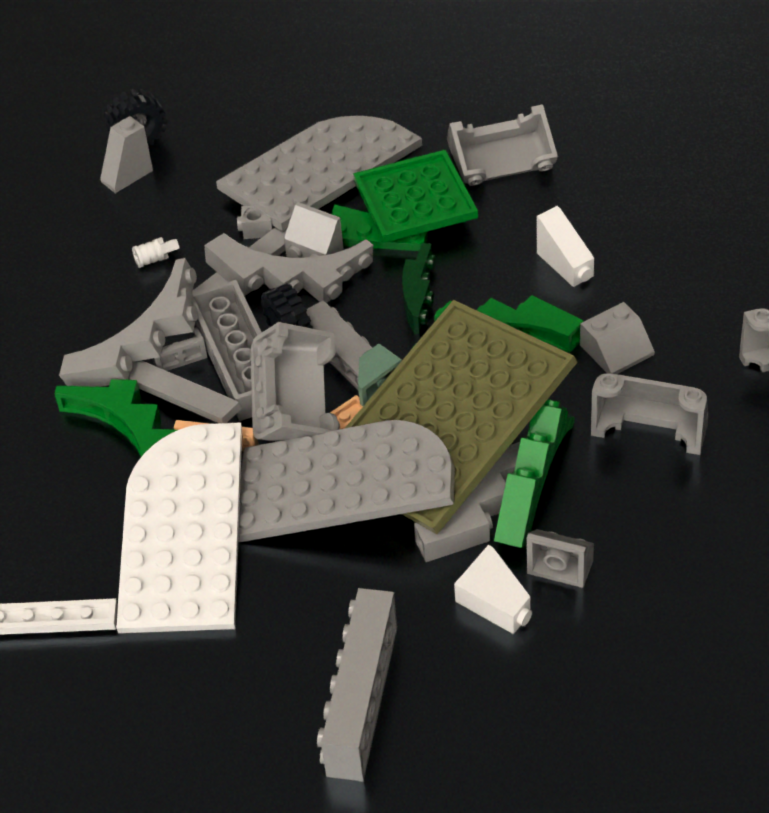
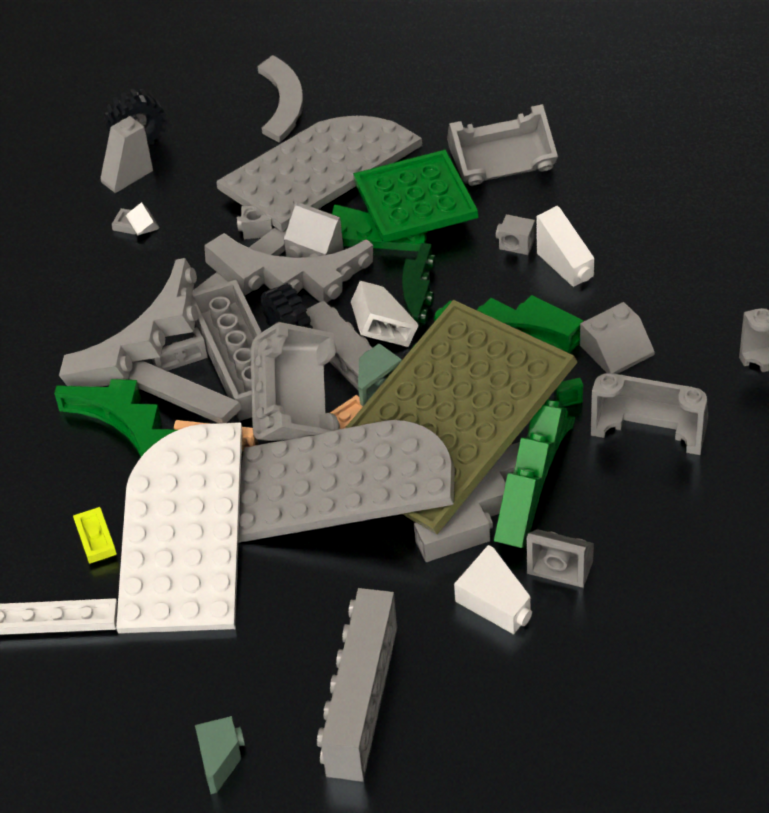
(94, 535): none -> neon yellow plate
(121, 222): none -> light grey tile
(142, 220): none -> white slope
(153, 251): white hinge -> none
(219, 750): none -> sand green slope
(290, 100): none -> light grey tile
(381, 315): none -> white slope
(516, 234): none -> light grey brick
(569, 392): none -> green tile

